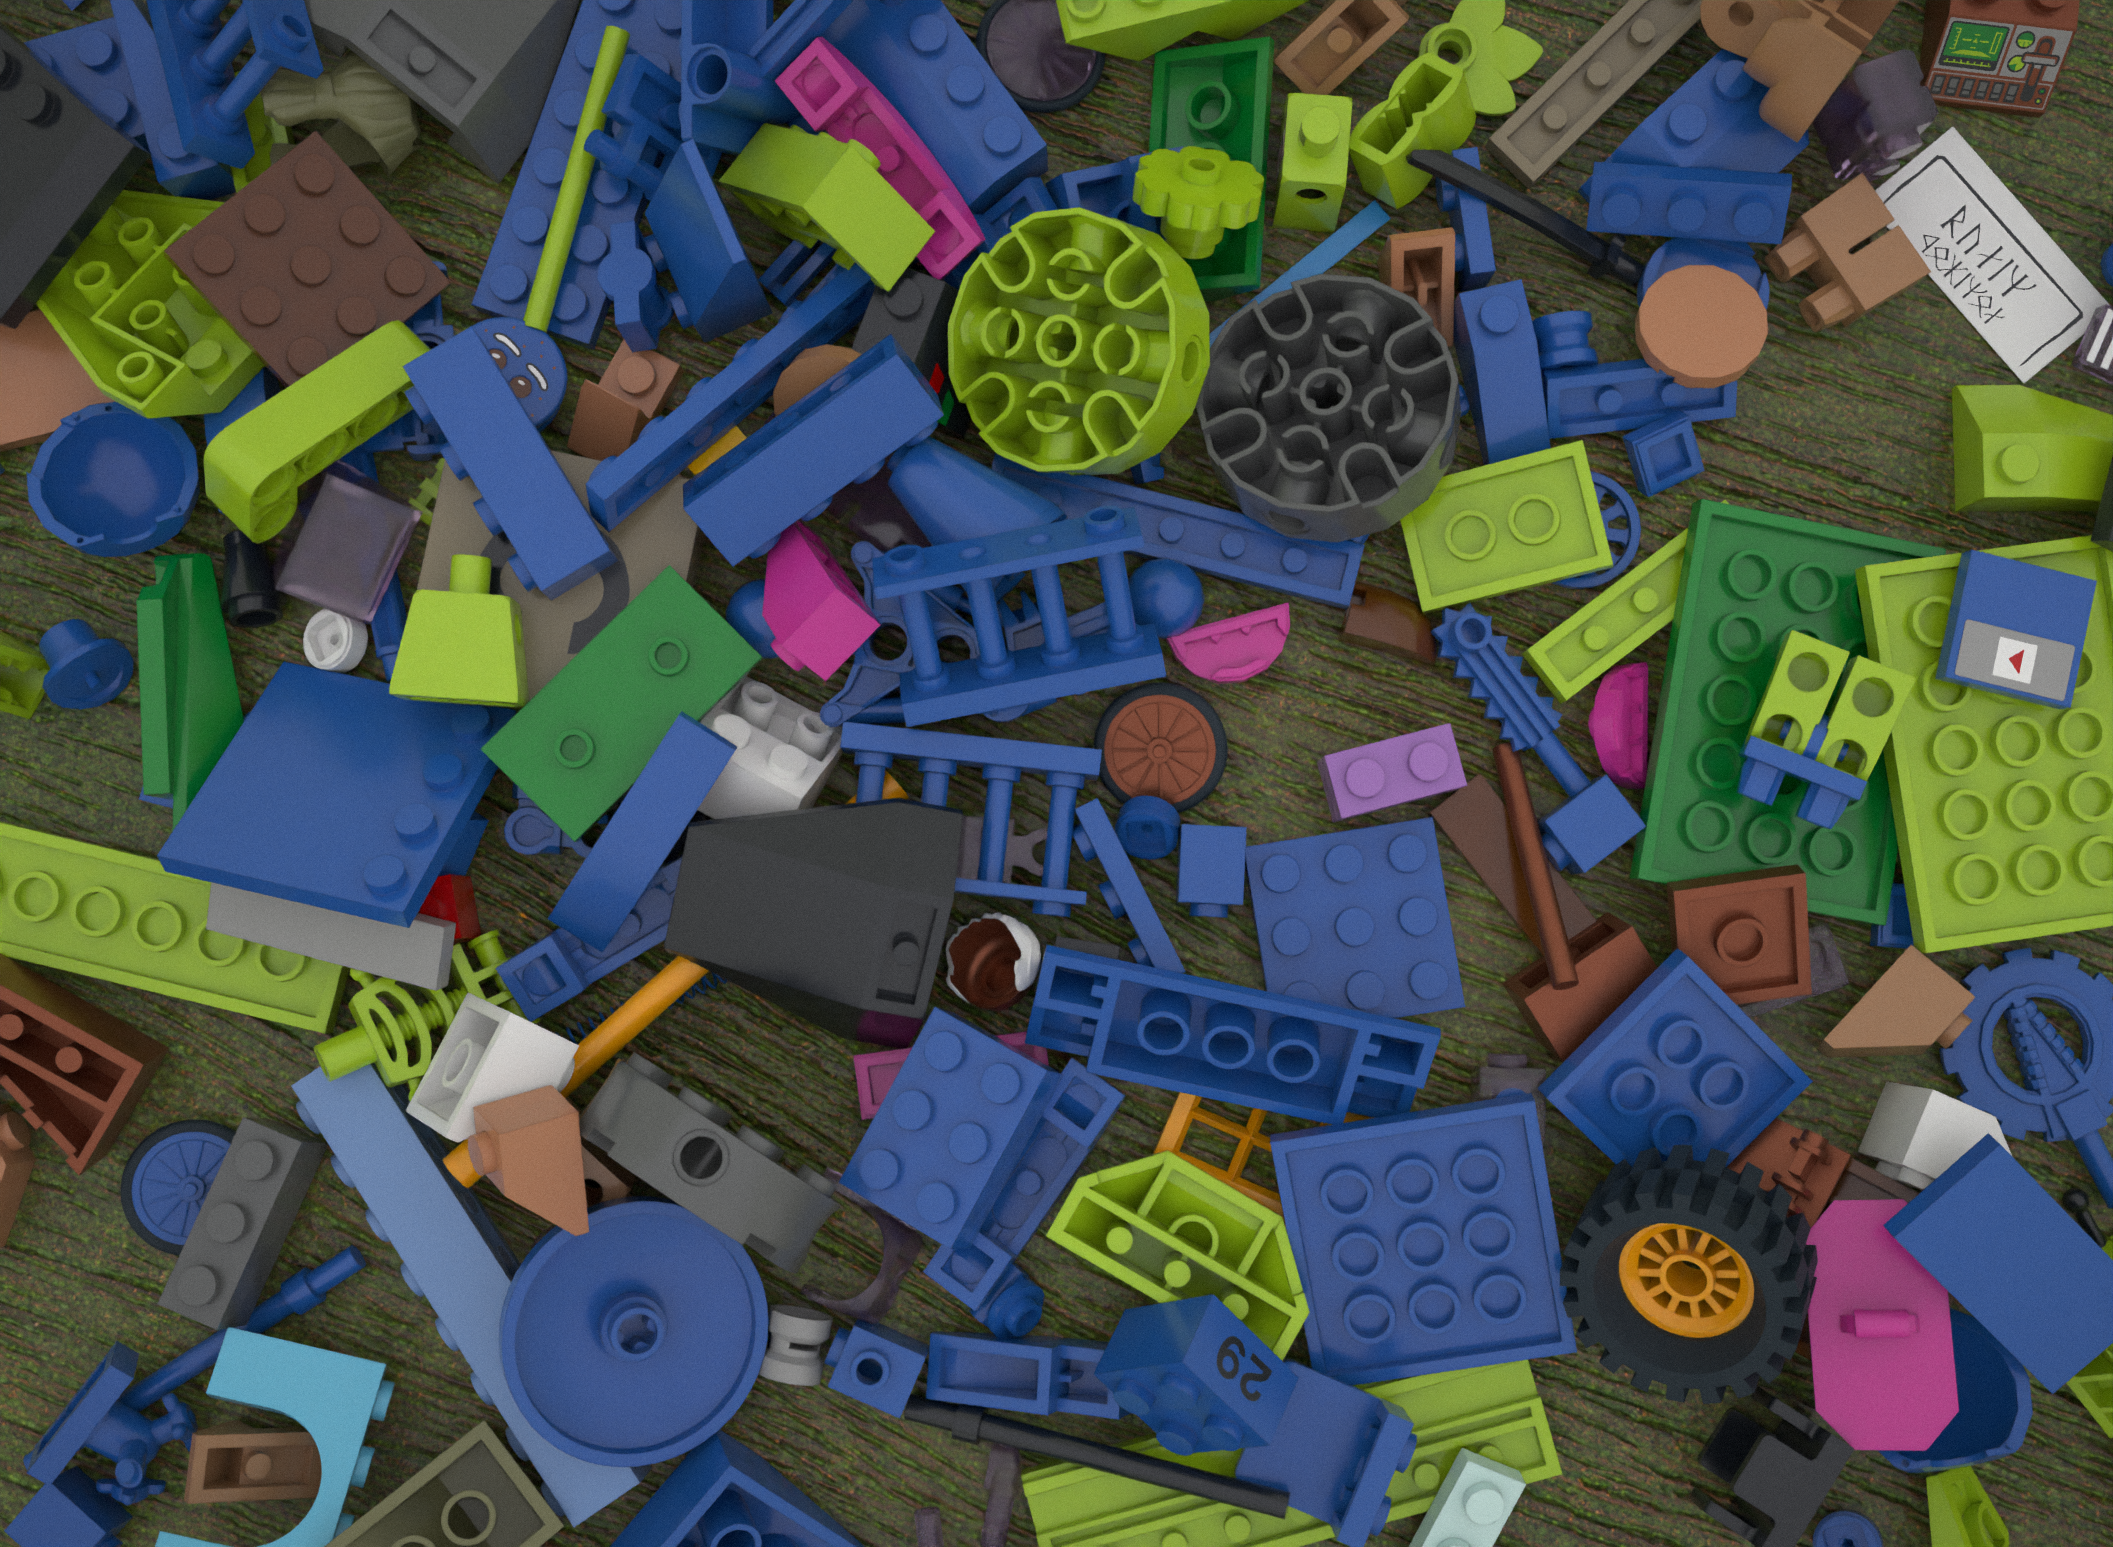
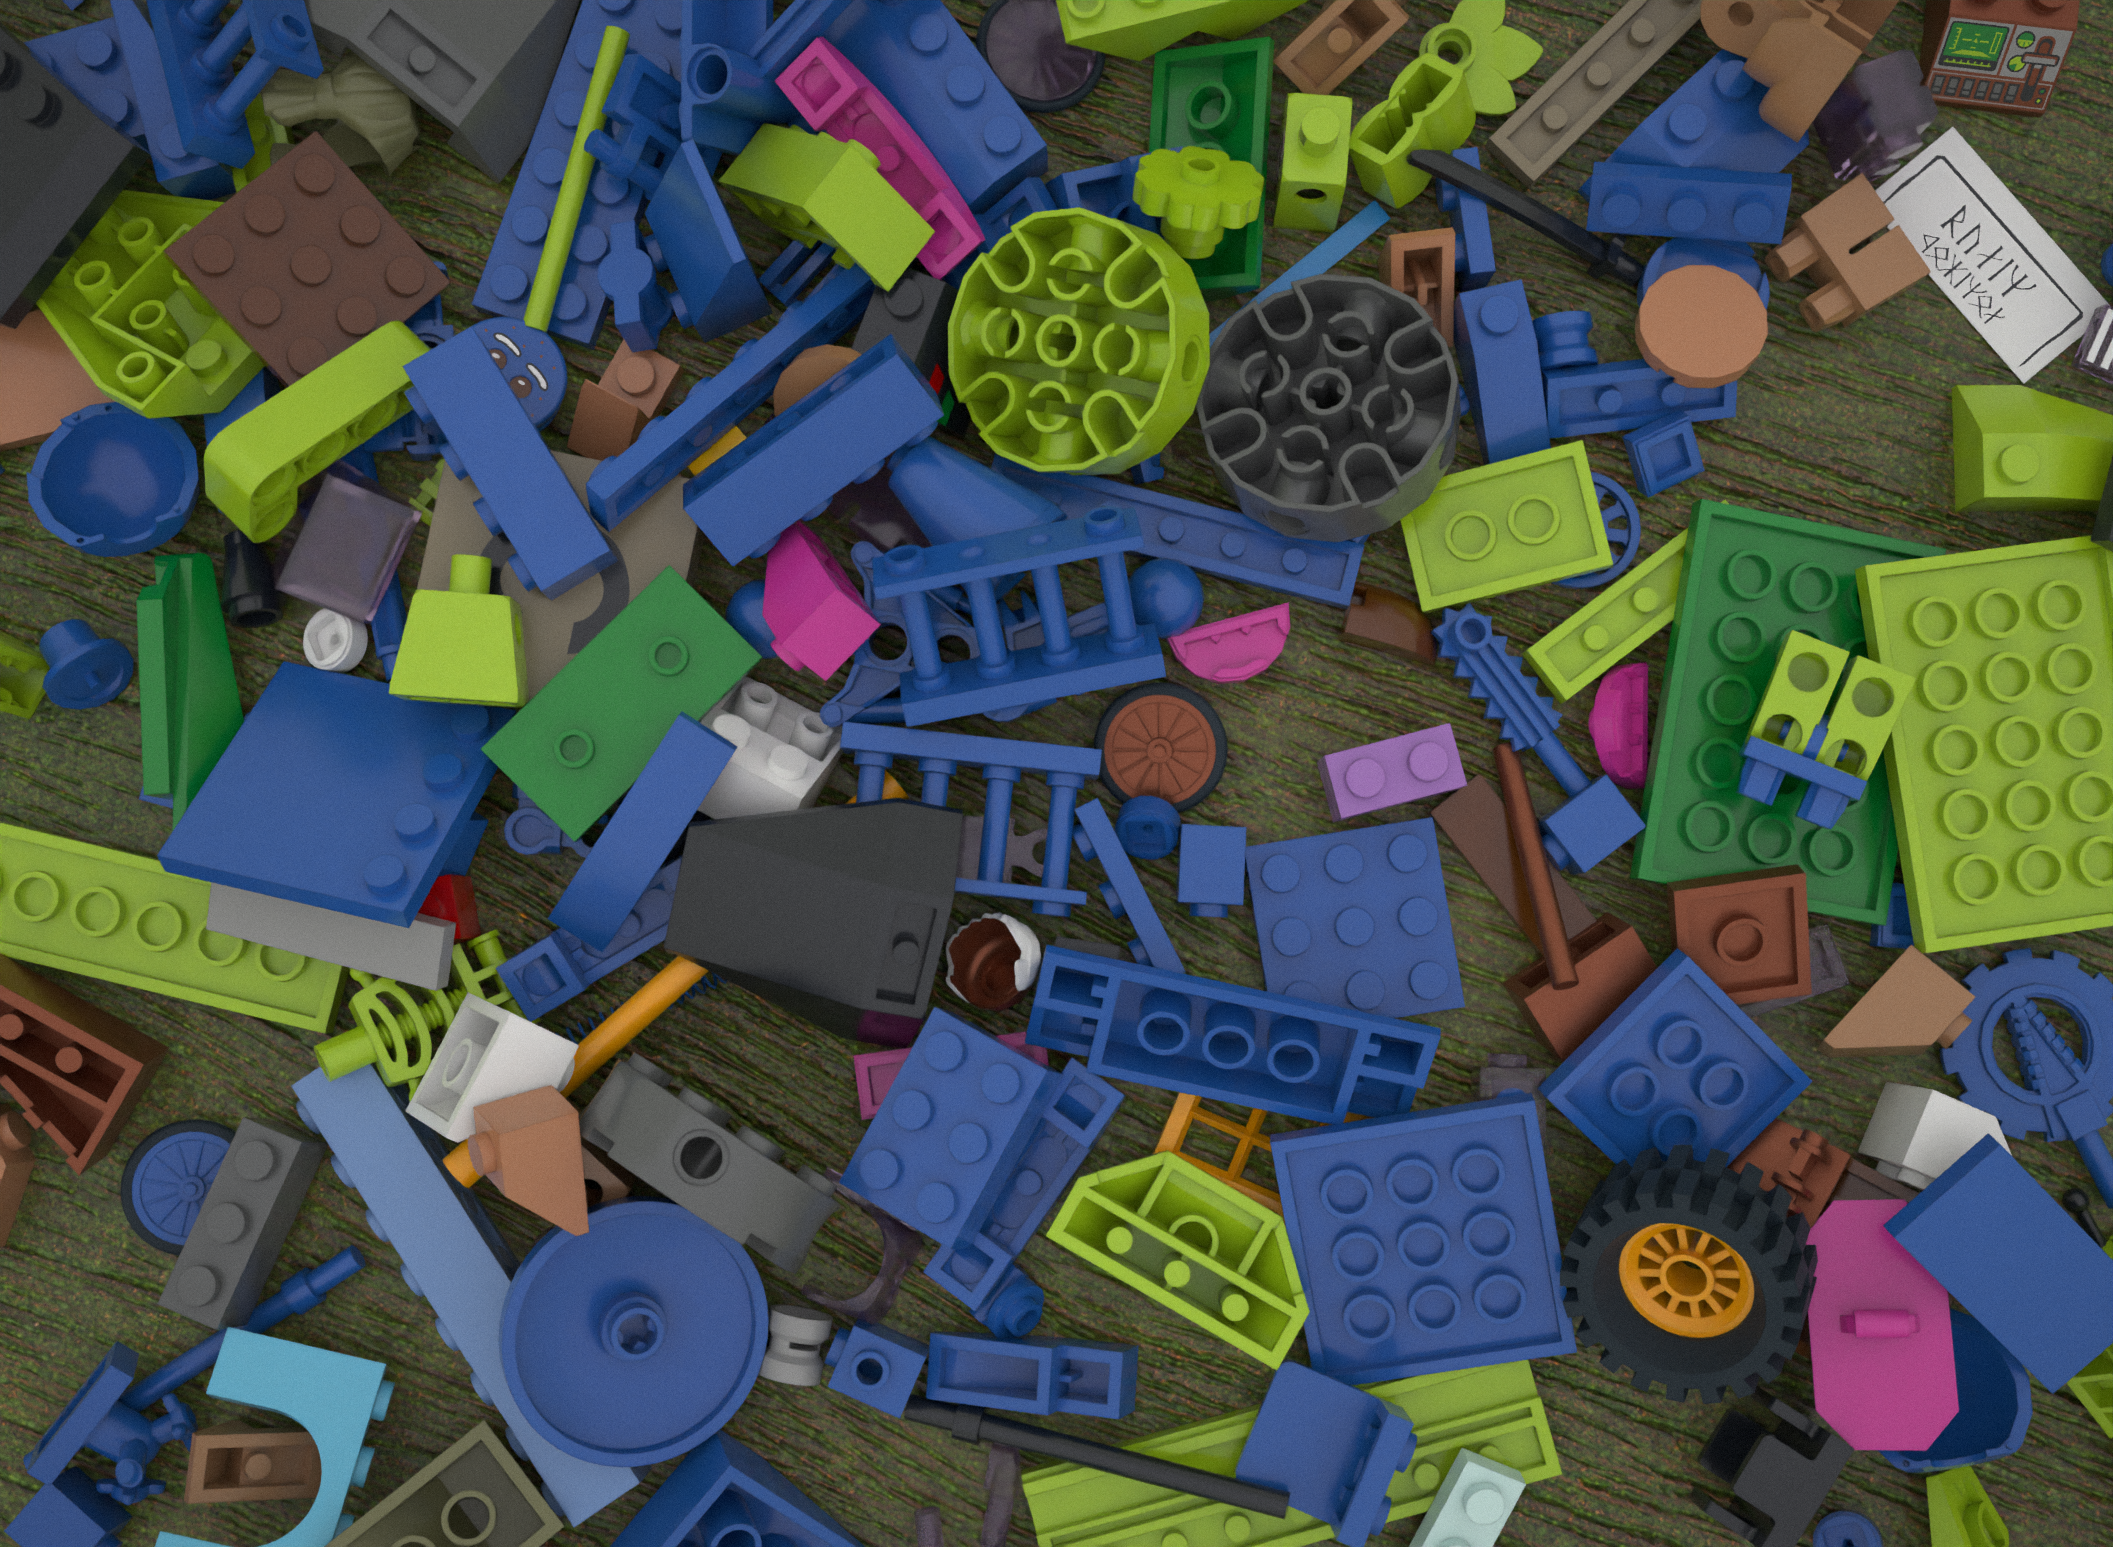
(1196, 1376): blue brick -> none
(2016, 629): blue tile -> none

